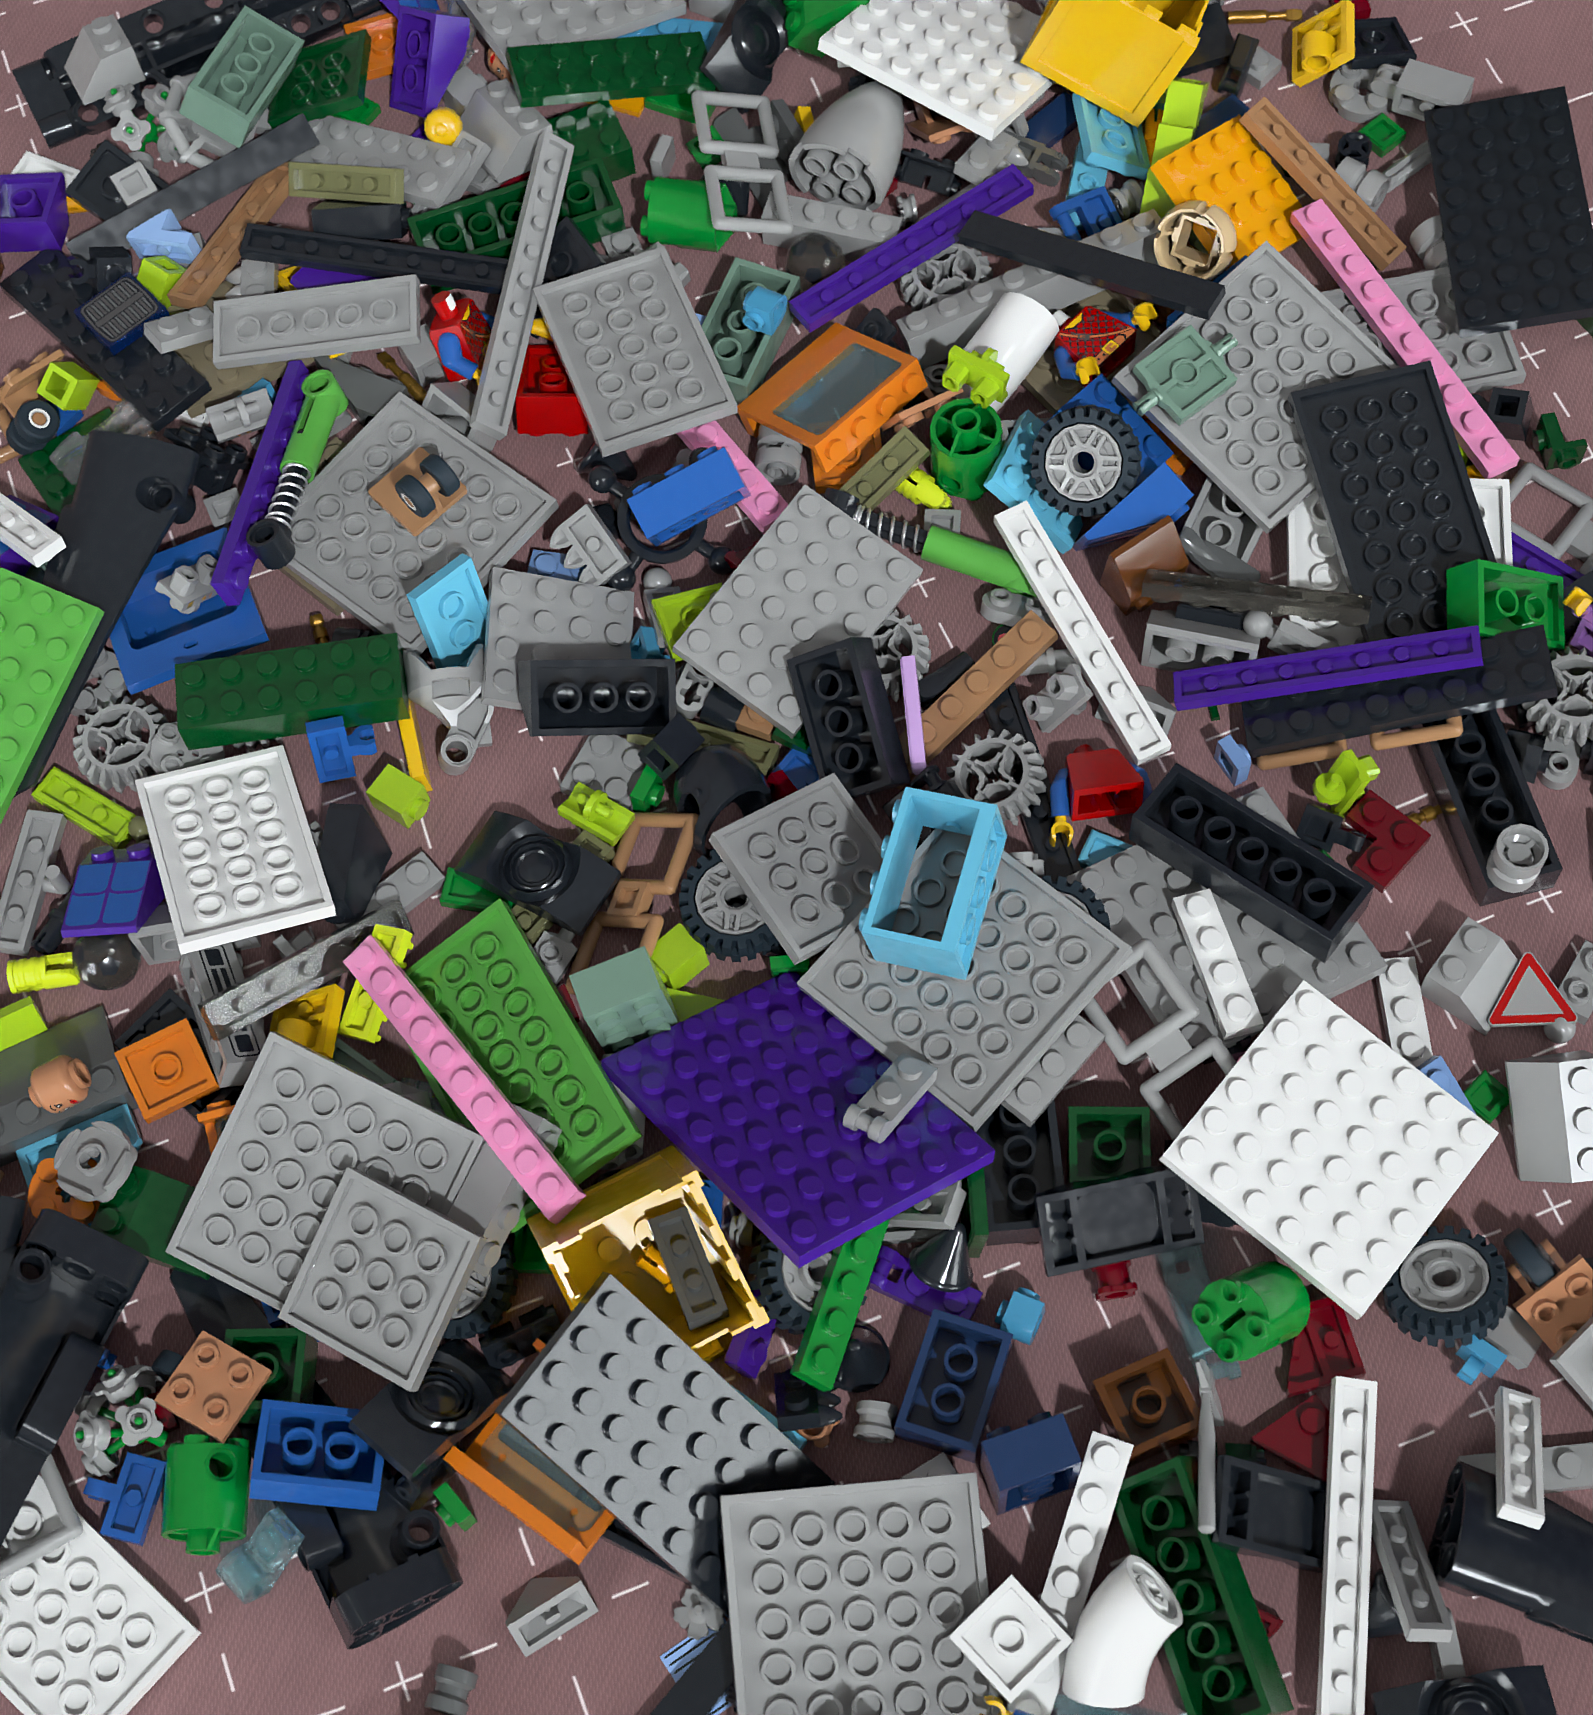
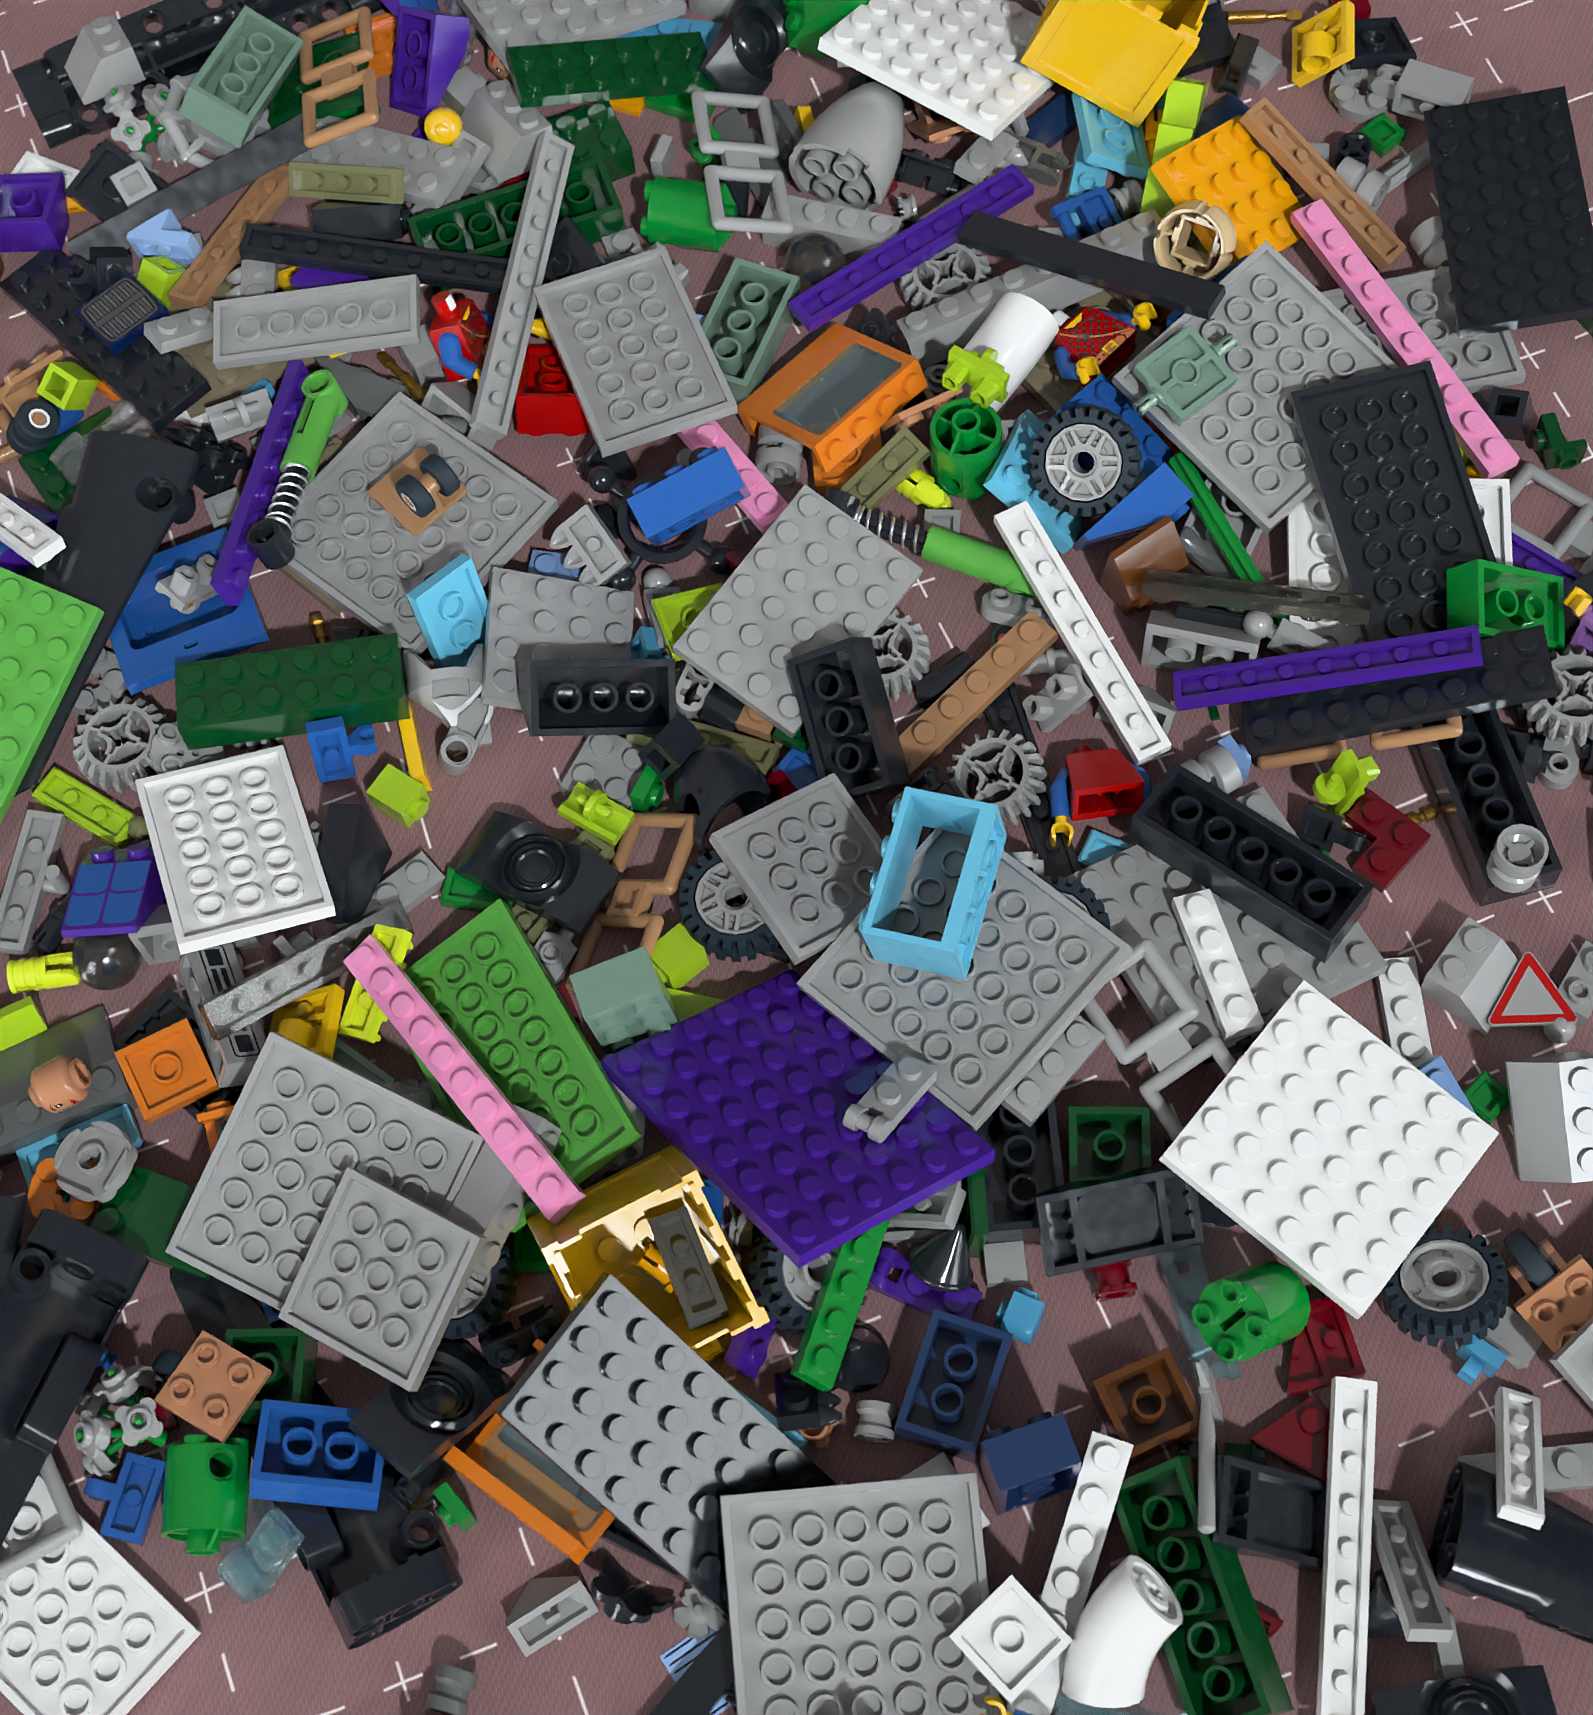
(338, 78): none -> medium nougat bar
(622, 1599): none -> black animal
(764, 310): dark azure plate -> none
(783, 964): green tile -> none
(913, 714): lavender tile -> none
(1005, 1264): none -> light grey tile
(1216, 522): none -> green axle
(1217, 768): none -> light grey wheel

